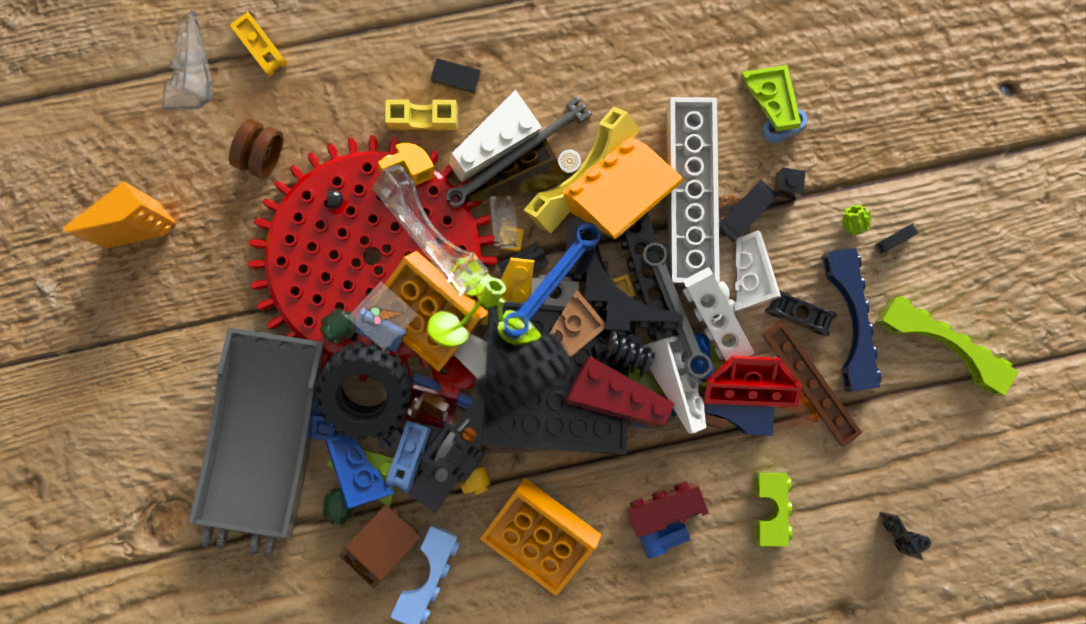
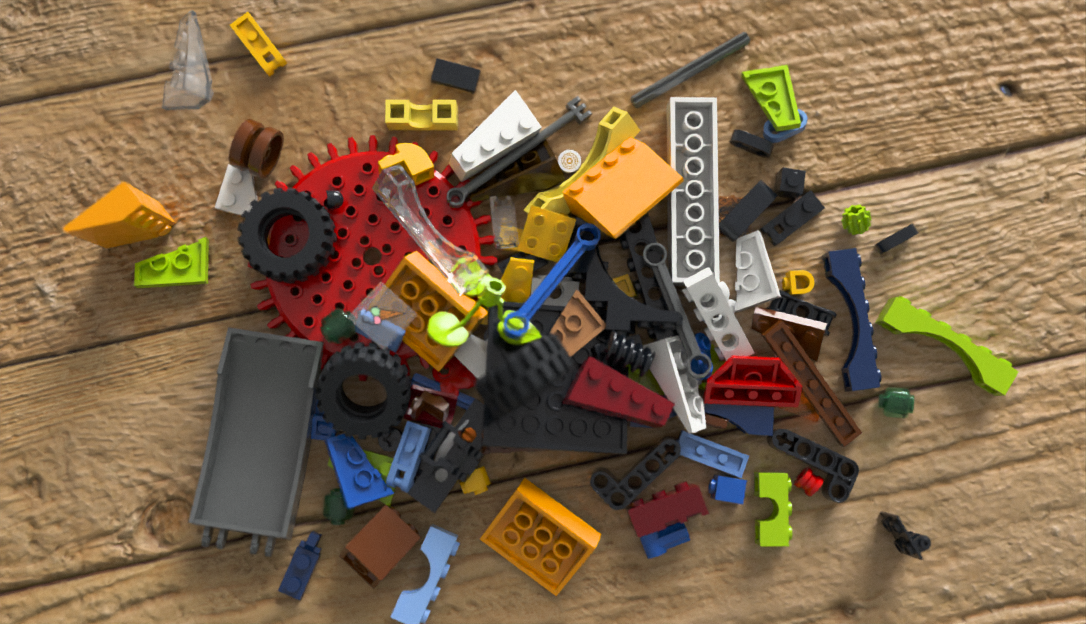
(177, 268): none -> lime wing
(236, 191): none -> white wing
(265, 214): none -> black tyre
(301, 567): none -> dark blue hinge
(546, 234): none -> yellow hinge
(639, 469): none -> black beam
(690, 70): none -> dark grey axle
(712, 454): none -> medium blue plate
(727, 489): none -> blue brick
(751, 143): none -> black beam
(793, 217): none -> black plate
(798, 282): none -> yellow plate
(806, 331): none -> reddish brown wing
(808, 481): none -> red wheel
(811, 458): none -> black beam
(896, 402): none -> clear green head

